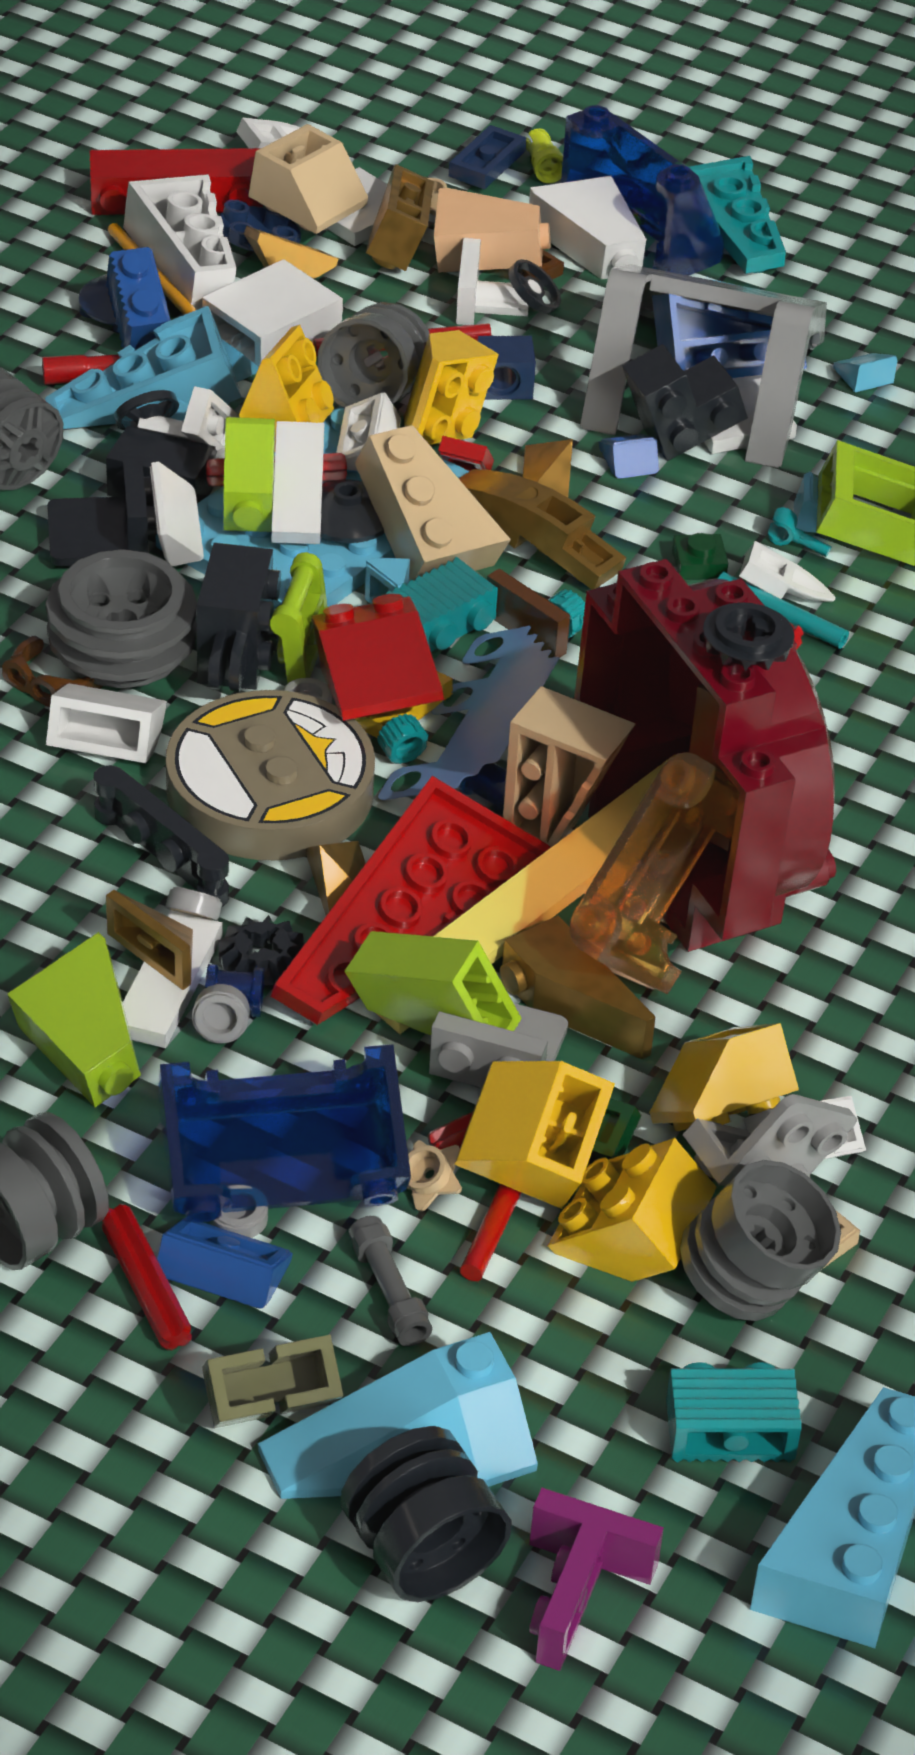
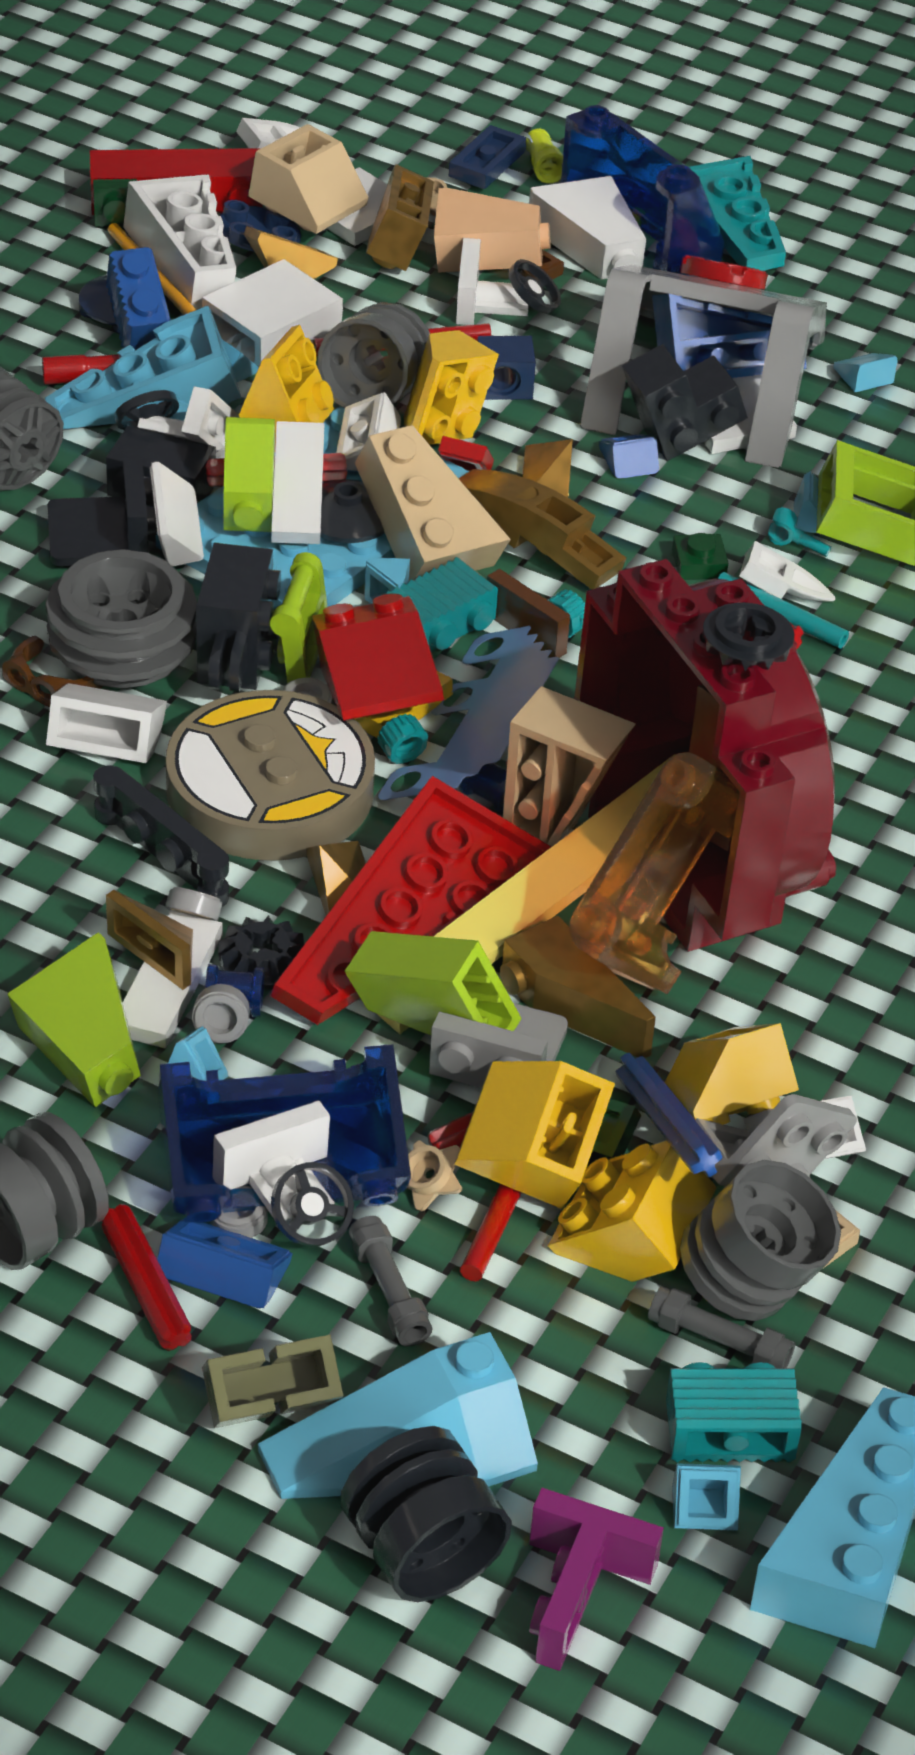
(110, 201): none -> dark green plate
(201, 1054): none -> medium azure slope
(277, 1162): none -> white piece
(669, 1115): none -> blue axle
(673, 1310): none -> dark grey bar
(706, 1496): none -> medium azure slope
(723, 272): none -> red tile

